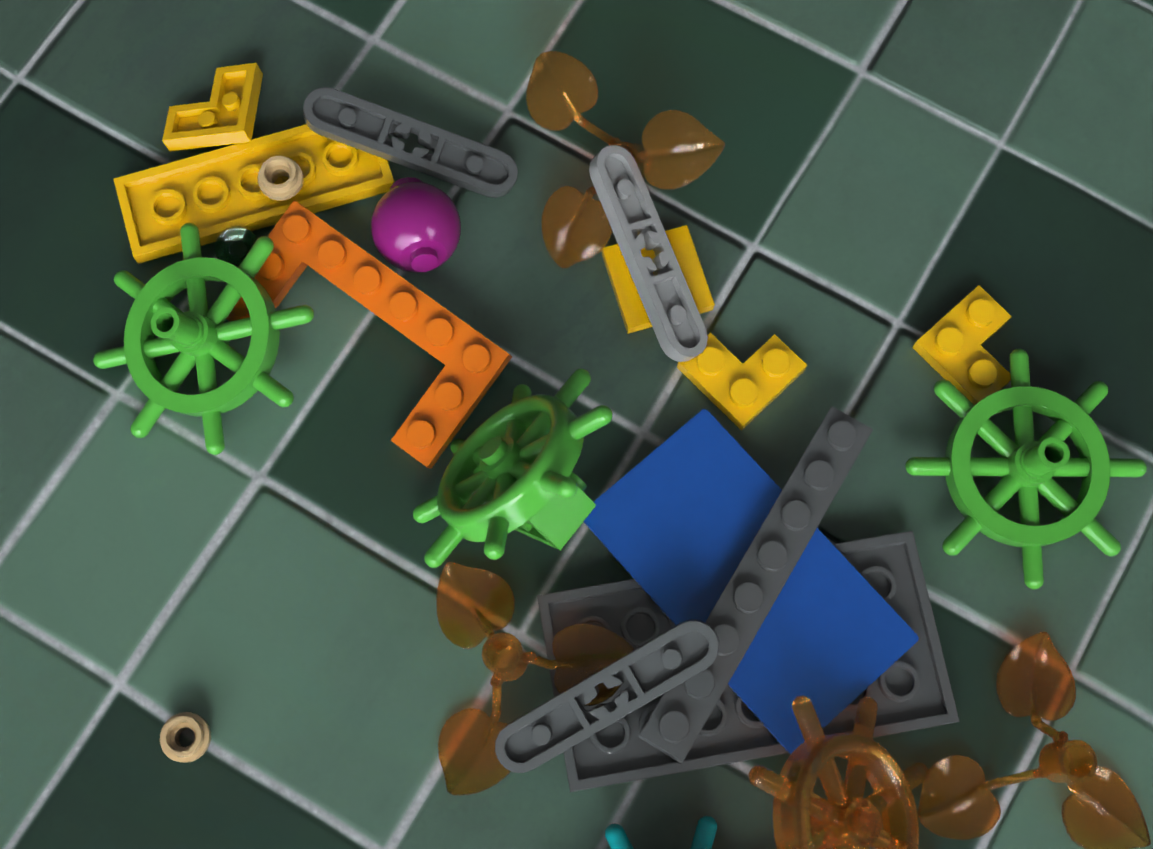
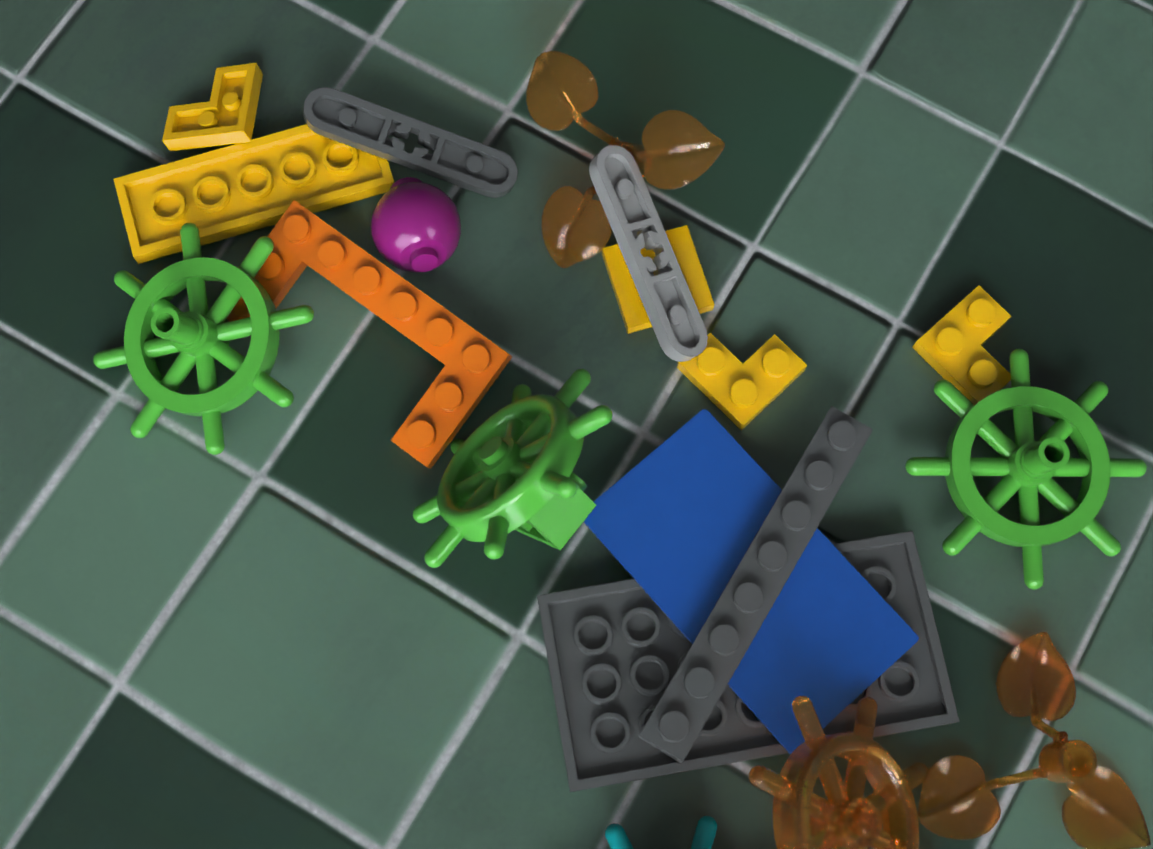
(170, 737): tan plate -> none
(230, 235): clear green plate -> none
(277, 167): tan plate -> none
(472, 607): clear orange plant -> none
(564, 720): dark grey piece -> none

